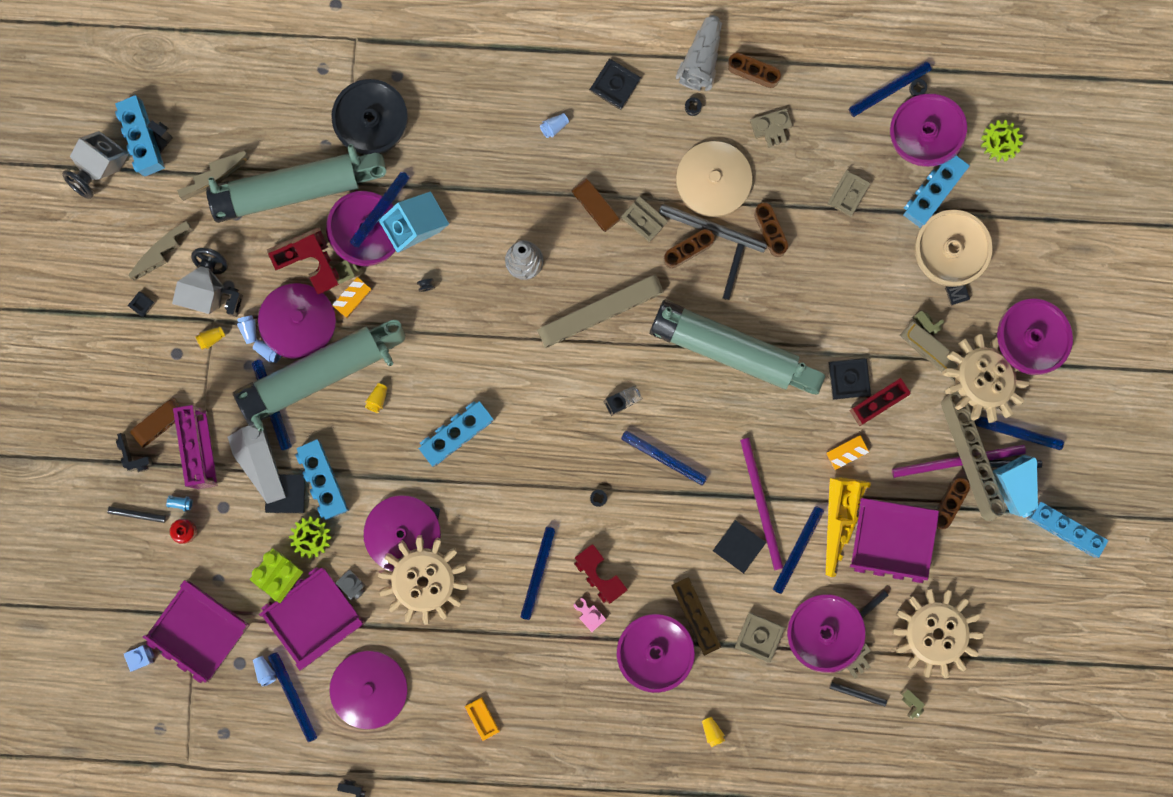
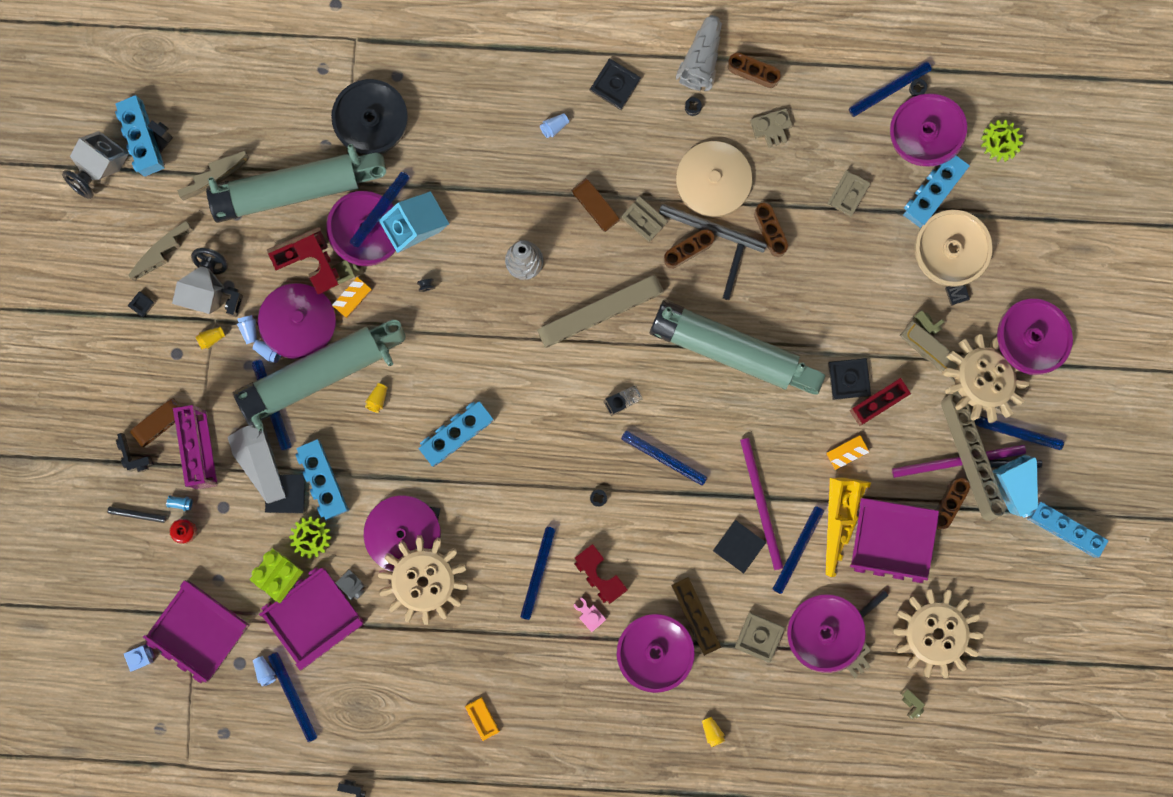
(368, 689): magenta dish -> none
(858, 694): black piece -> none

